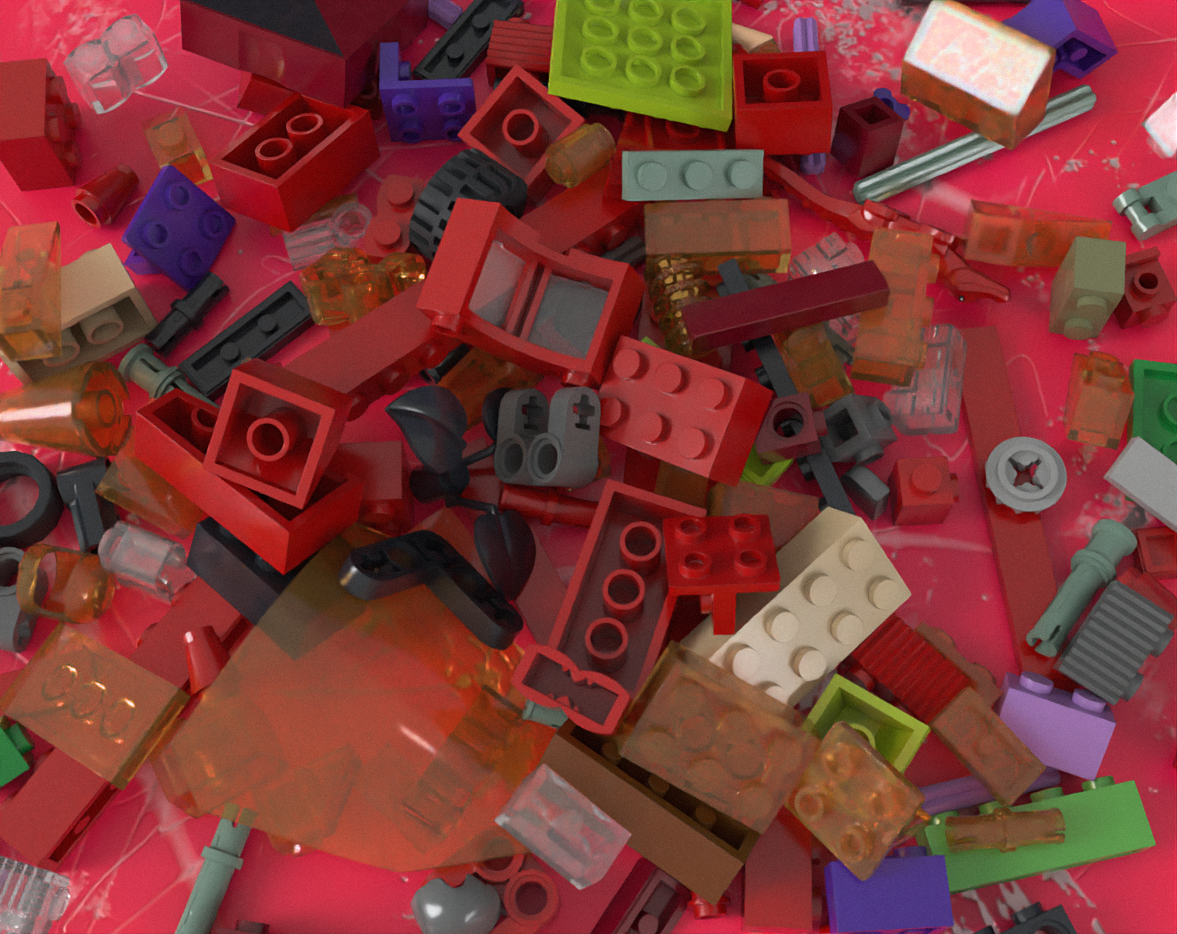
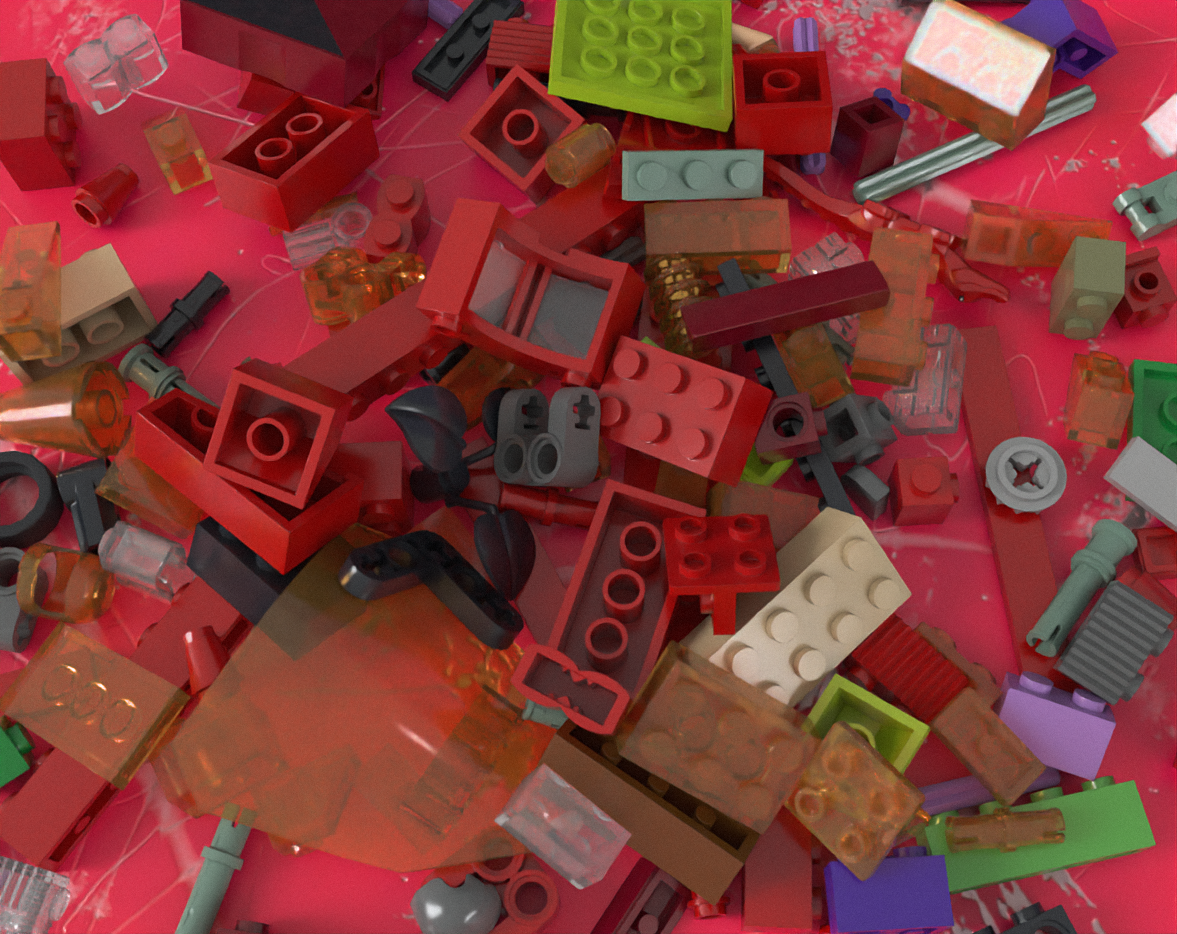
(176, 230): dark purple bracket -> none
(256, 334): black tile -> none
(422, 107): dark purple bracket -> none
(463, 176): black tyre -> none

